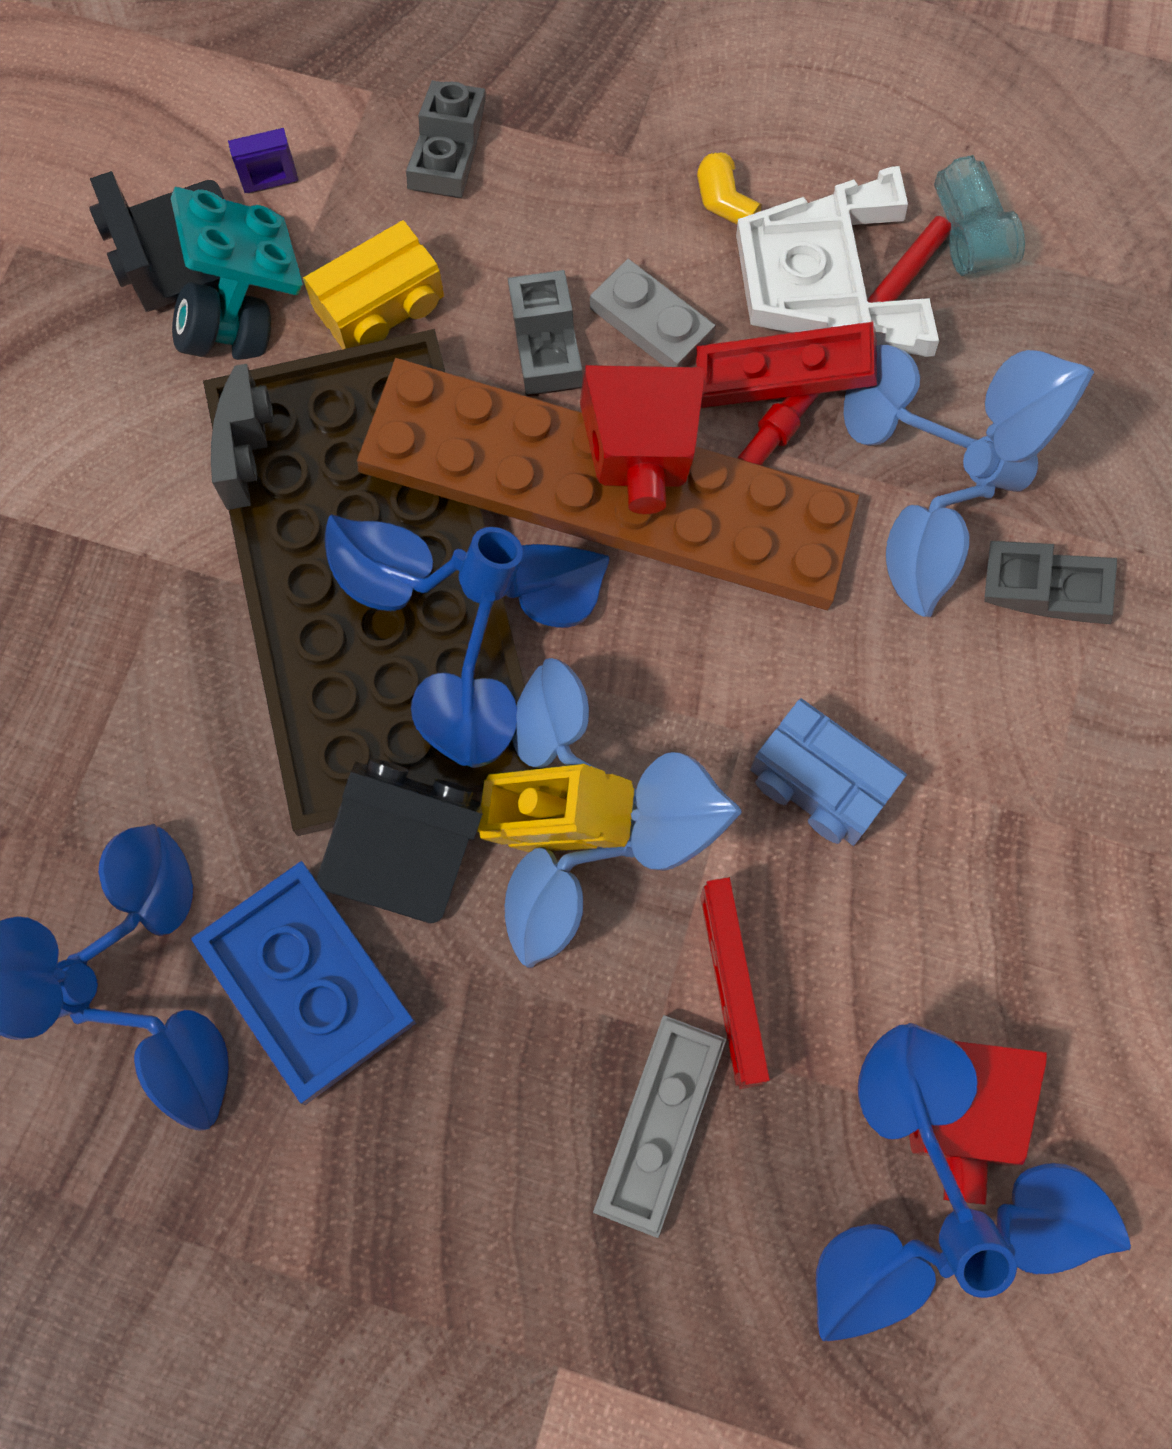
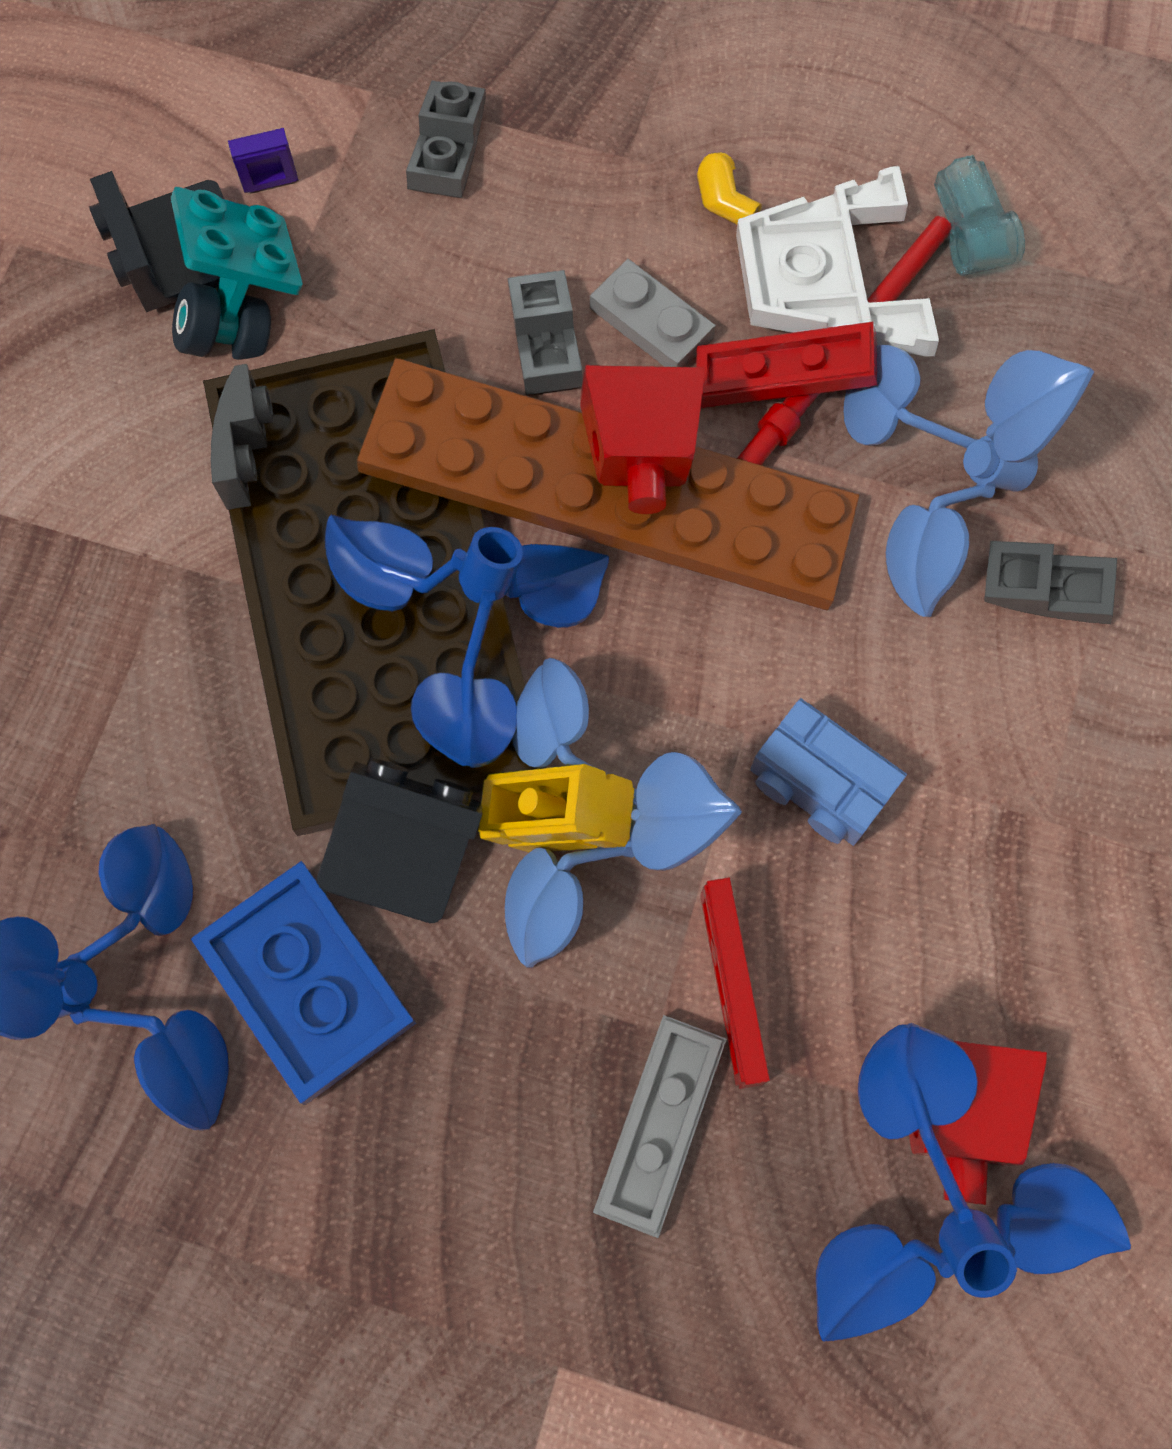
(375, 287): yellow brick -> none

